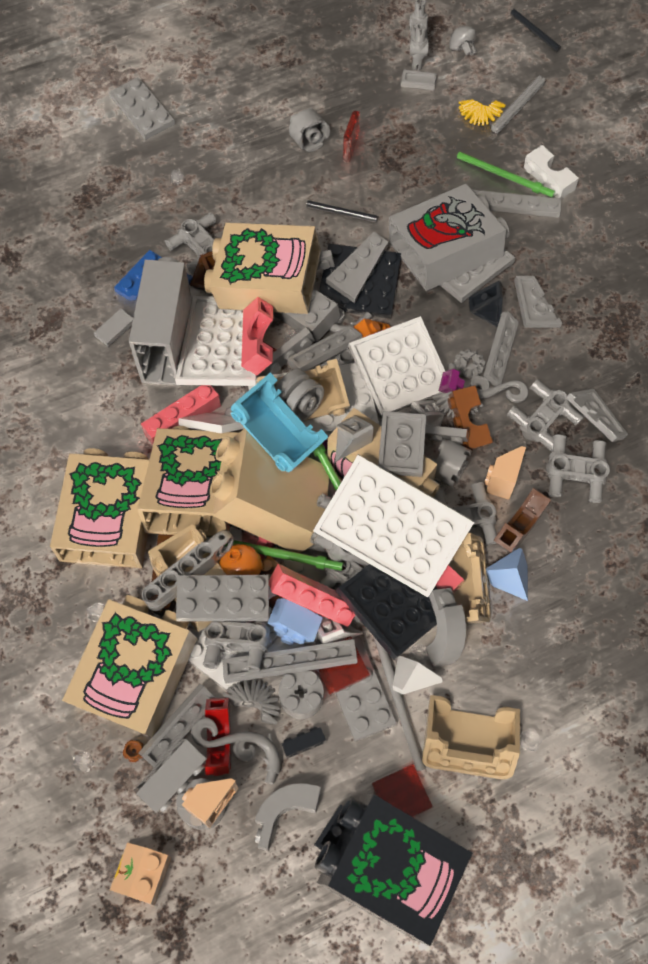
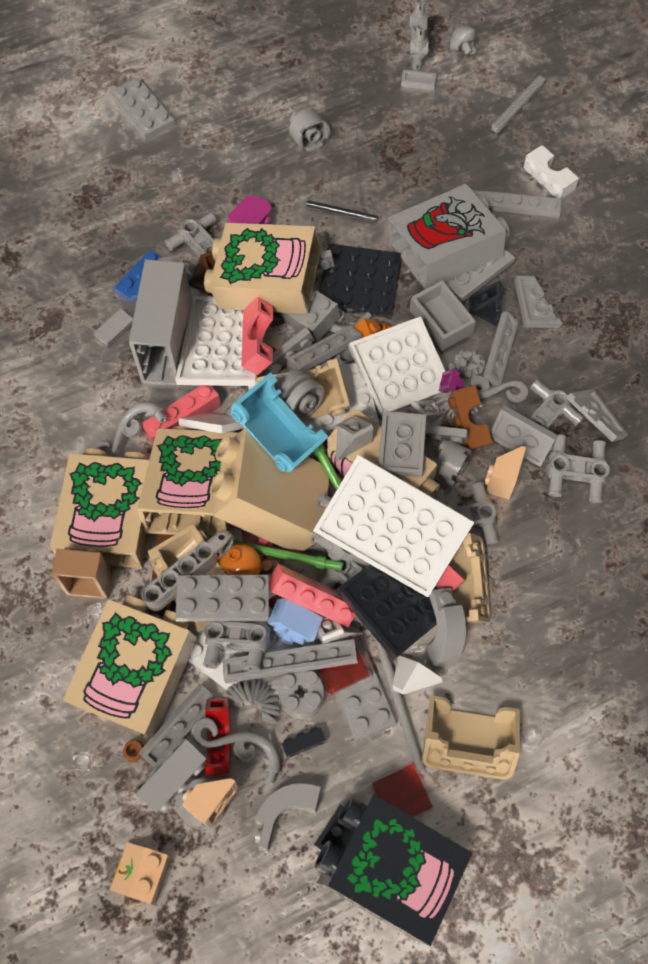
(82, 573): none -> medium nougat piece
(136, 427): none -> light grey plant
(251, 211): none -> dark pink brick
(351, 136): clear red tile -> none
(353, 273): light grey wing -> none
(442, 315): none -> light grey piece
(479, 112): yellow hair -> none
(510, 574): light blue slope -> none
(516, 431): none -> light grey plate
(523, 521): reddish brown arch -> none
(536, 187): bright green bar -> none
(544, 37): black bar -> none

